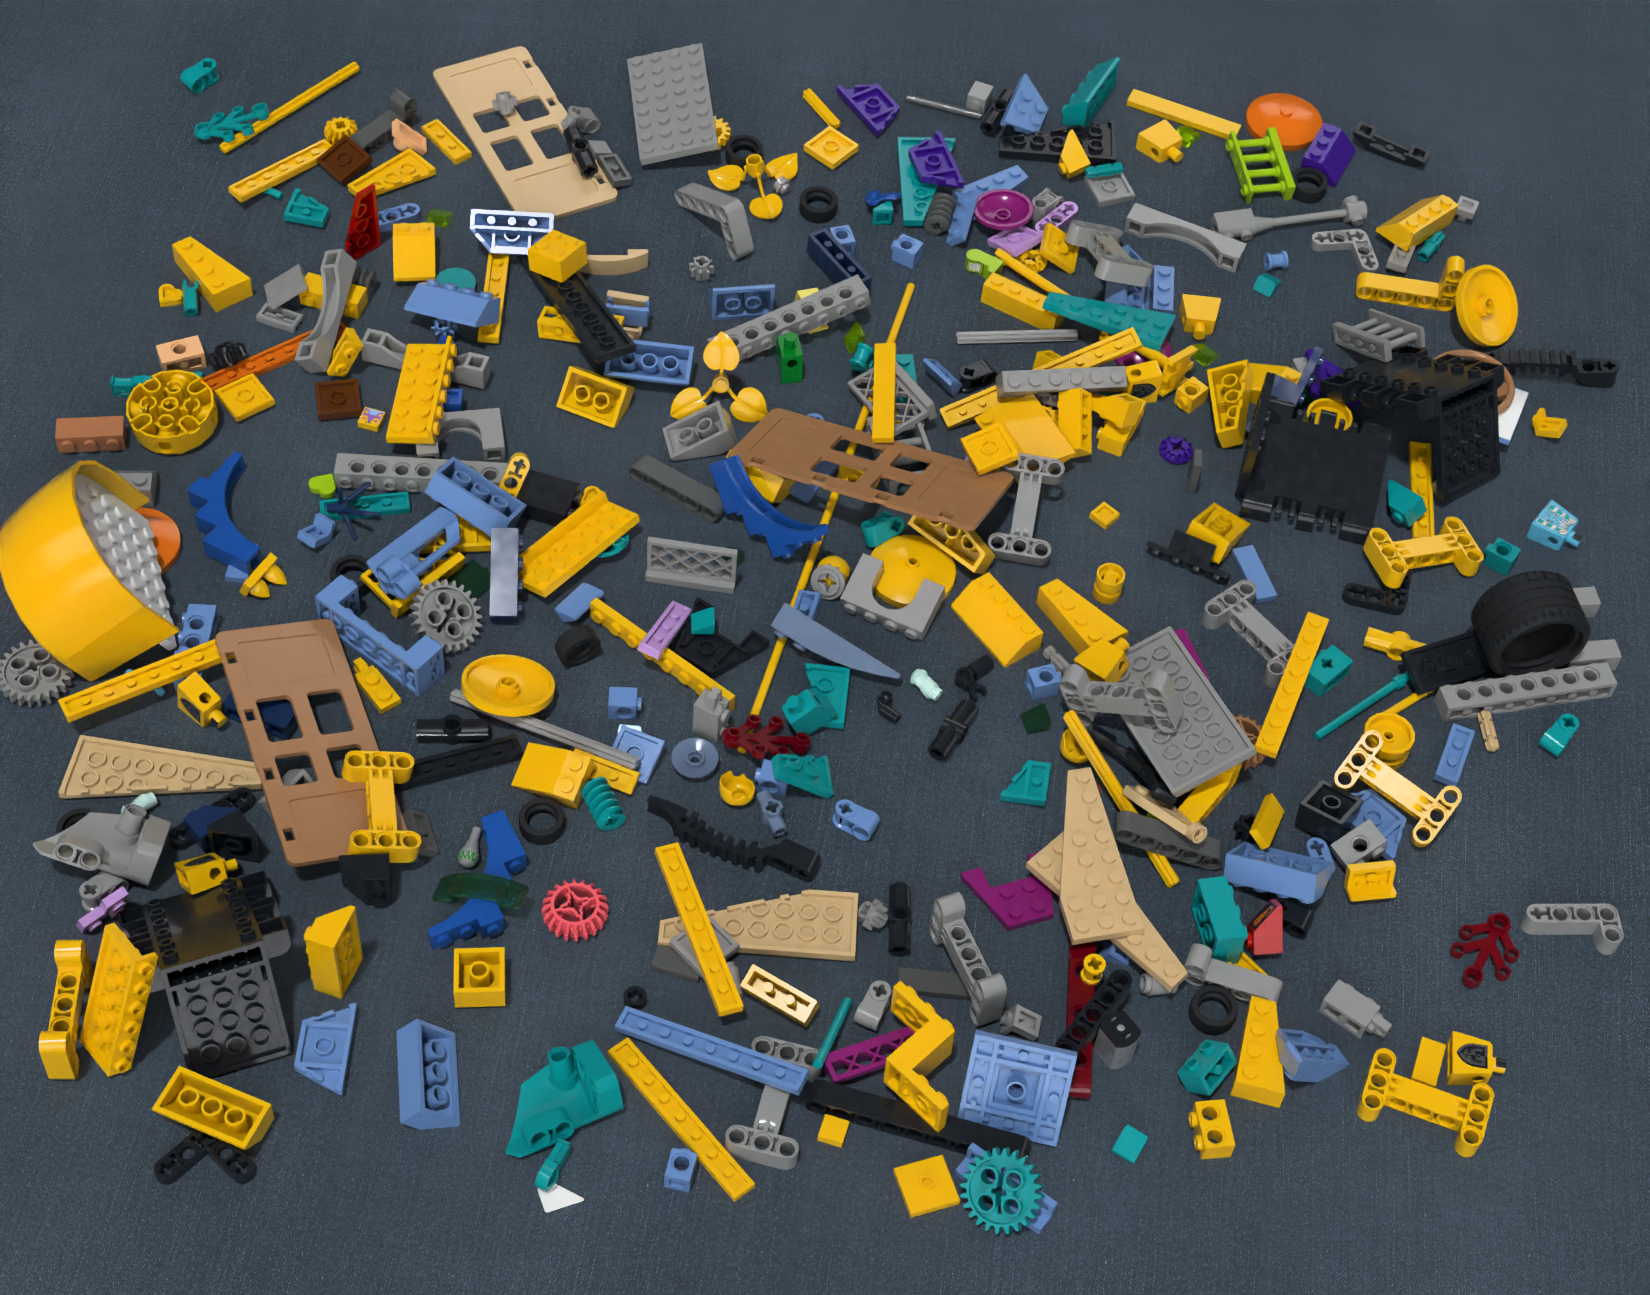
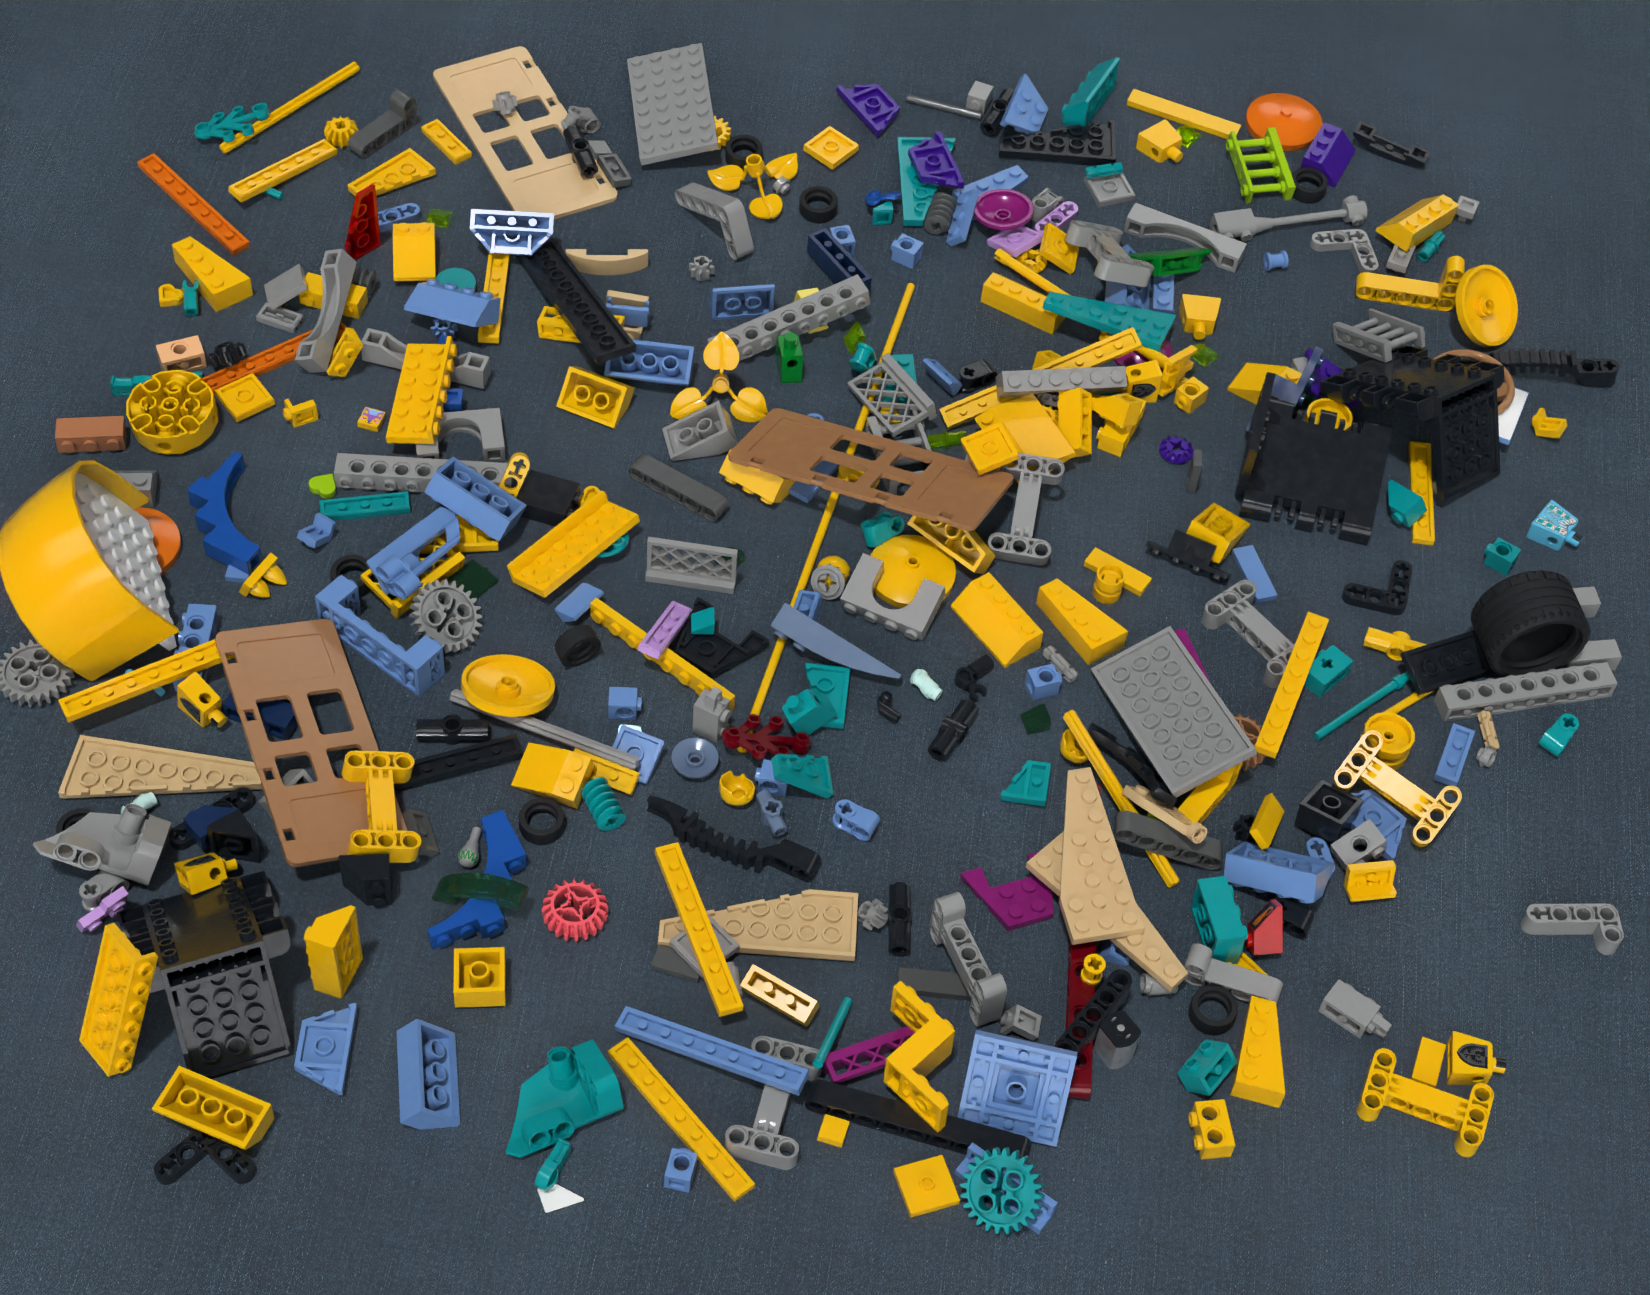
(73, 976): yellow beam -> none
(193, 204): none -> orange tile
(200, 77): teal piece -> none
(301, 413): none -> yellow bracket
(306, 210): teal wing -> none
(338, 399): reddish brown plate -> none
(344, 160): reddish brown plate -> none
(344, 507): dark blue plant -> none
(375, 686): yellow hinge -> none
(406, 138): light nougat tile -> none
(505, 574): brick -> none
(557, 256): yellow brick -> none
(630, 992): black bush -> none
(760, 517): blue arch -> none
(823, 111): yellow axle -> none
(873, 1008): light grey piece -> none
(884, 393): yellow tile -> none
(945, 439): none -> clear neon green axle
(982, 263): lime leg -> none
(1016, 336): light grey axle -> none
(1073, 158): yellow slope -> none
(1104, 515): yellow tile -> none
(1104, 660): yellow torso -> none
(1130, 1144): teal slope -> none
(1134, 580): none -> yellow tile
(1154, 699): light grey beam -> none
(1173, 261): none -> green wedge
(1230, 399): yellow wedge -> none
(1267, 284): teal slope -> none
(1308, 1056): medium blue wedge -> none
(1451, 545): yellow beam -> none
(1486, 756): none -> light grey plate
(1487, 947): dark red plant -> none

